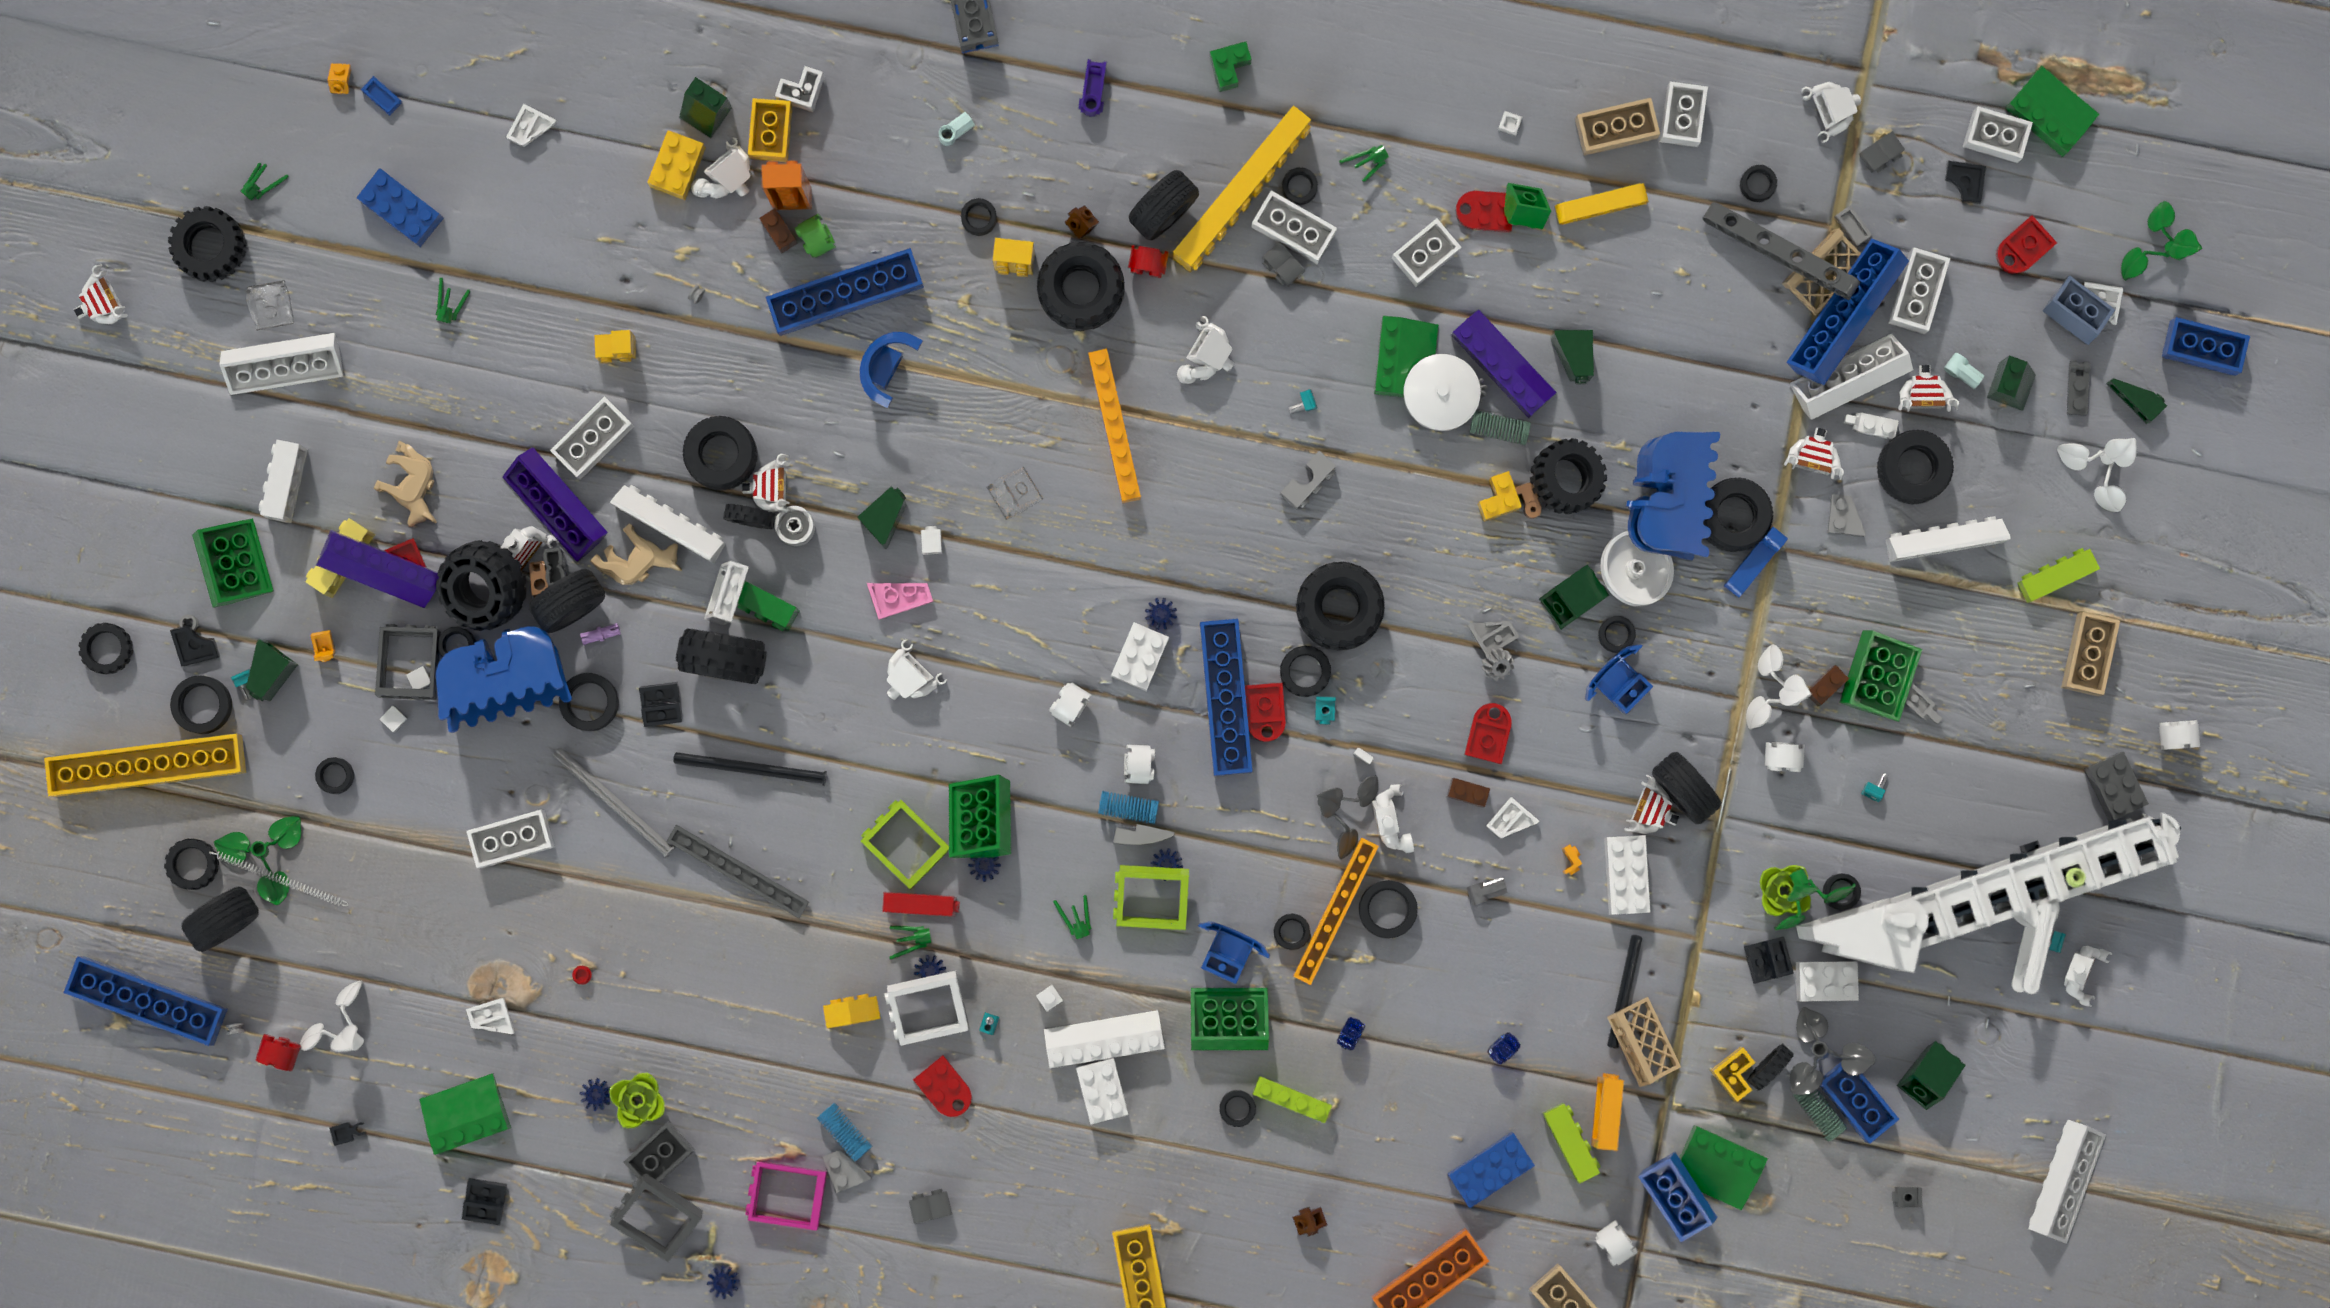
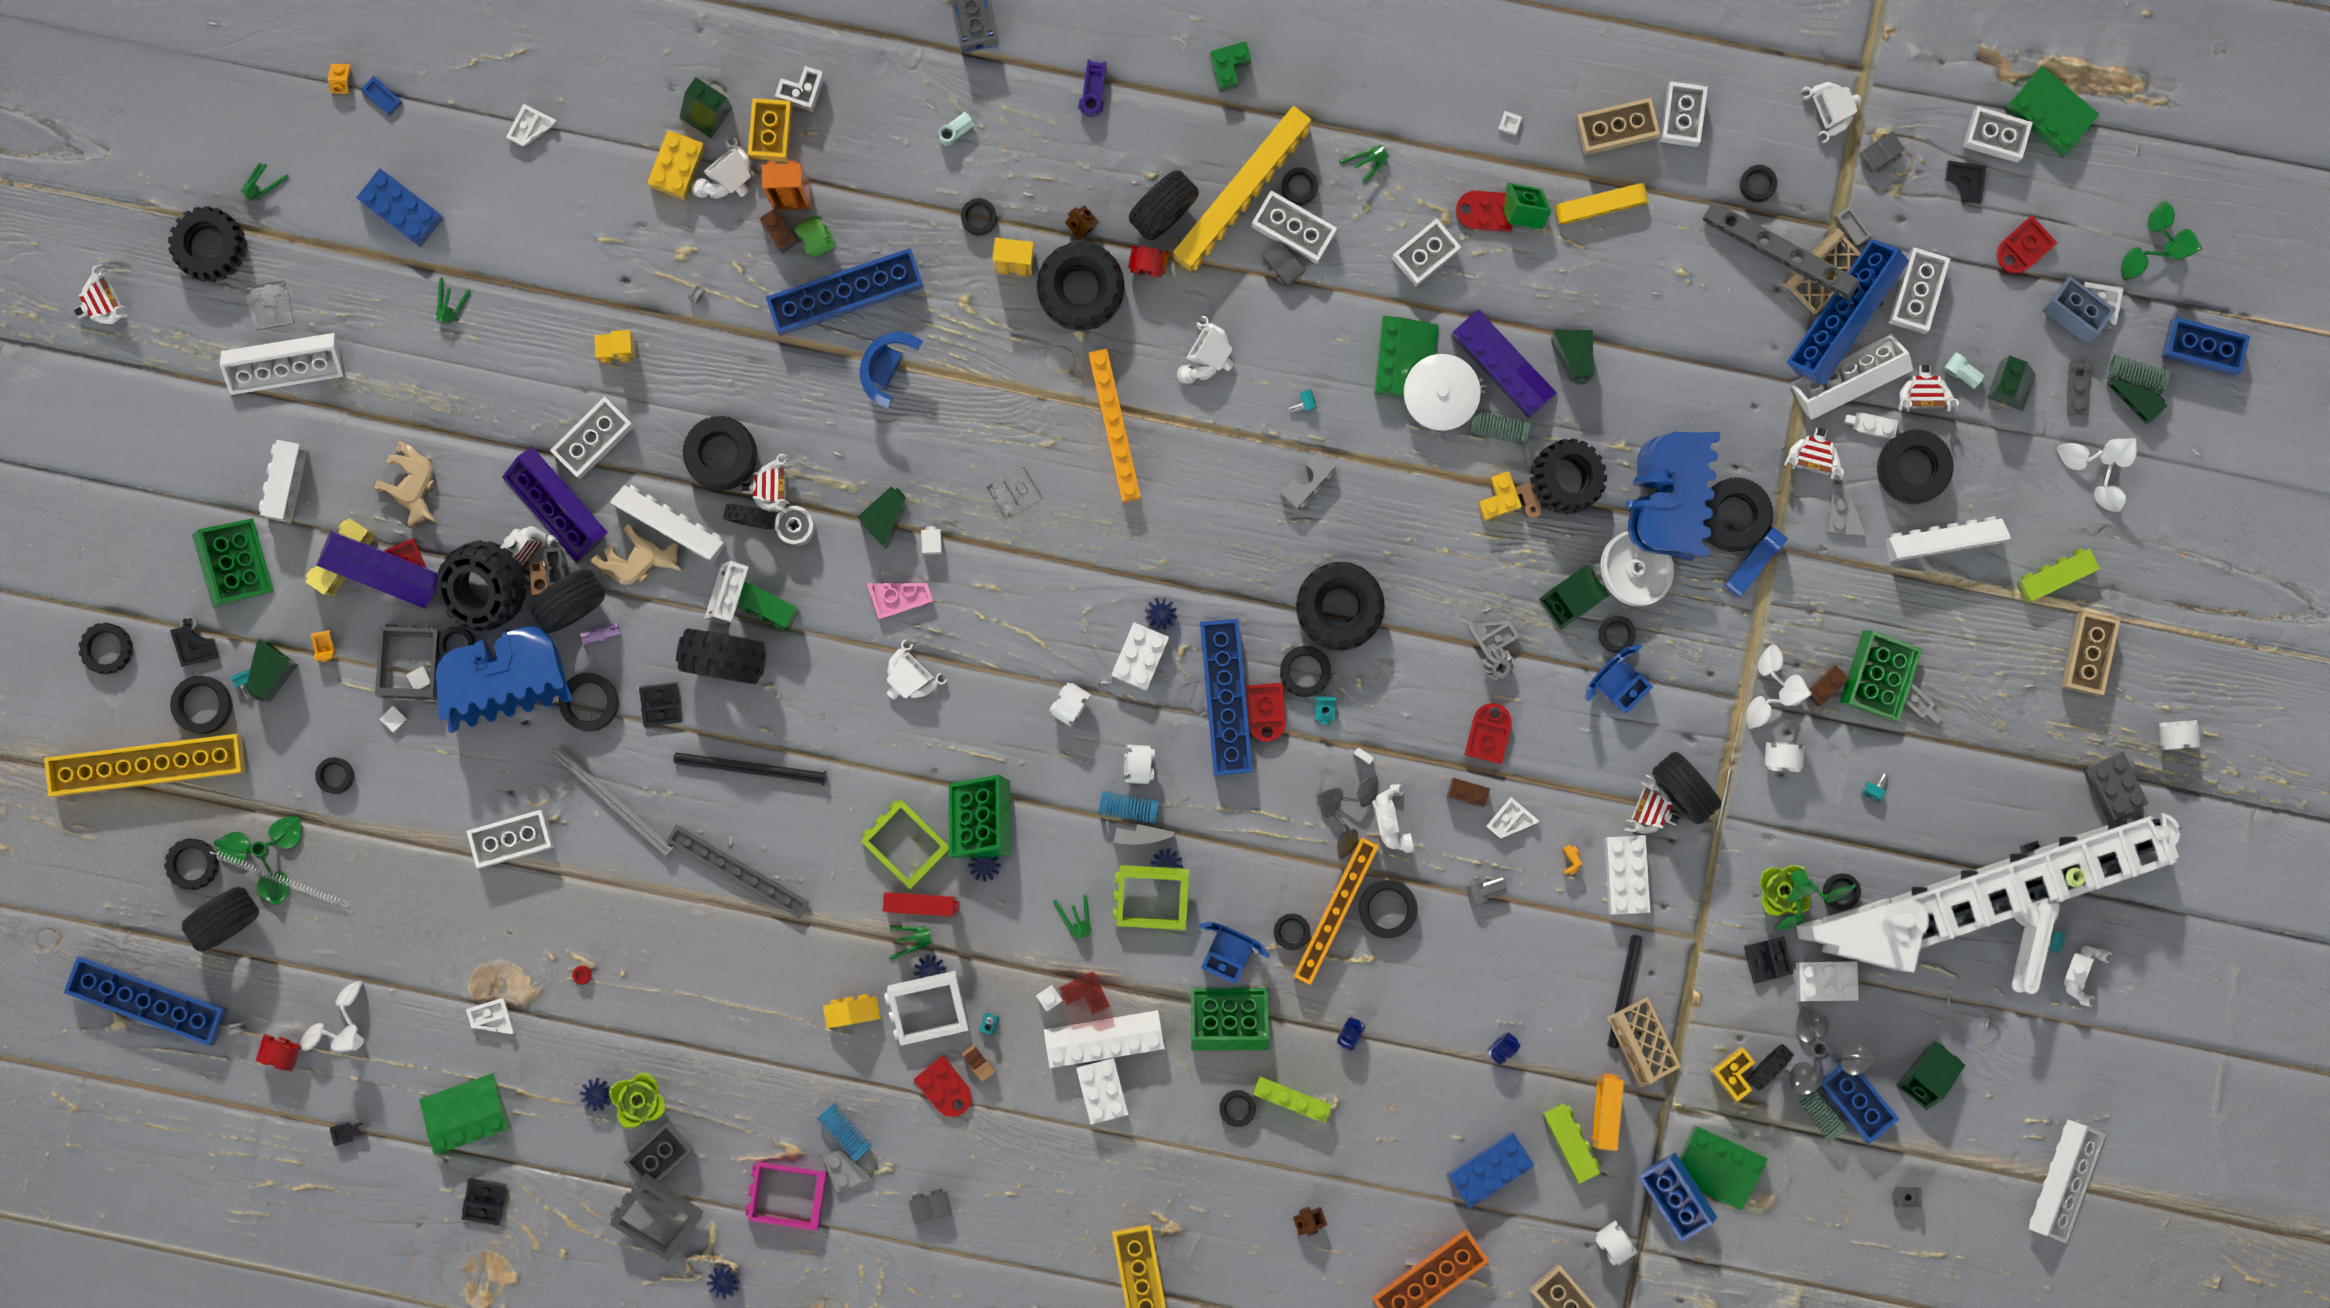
(978, 1063): none -> leg
(1088, 987): none -> clear red brick
(2115, 366): none -> sand green piece

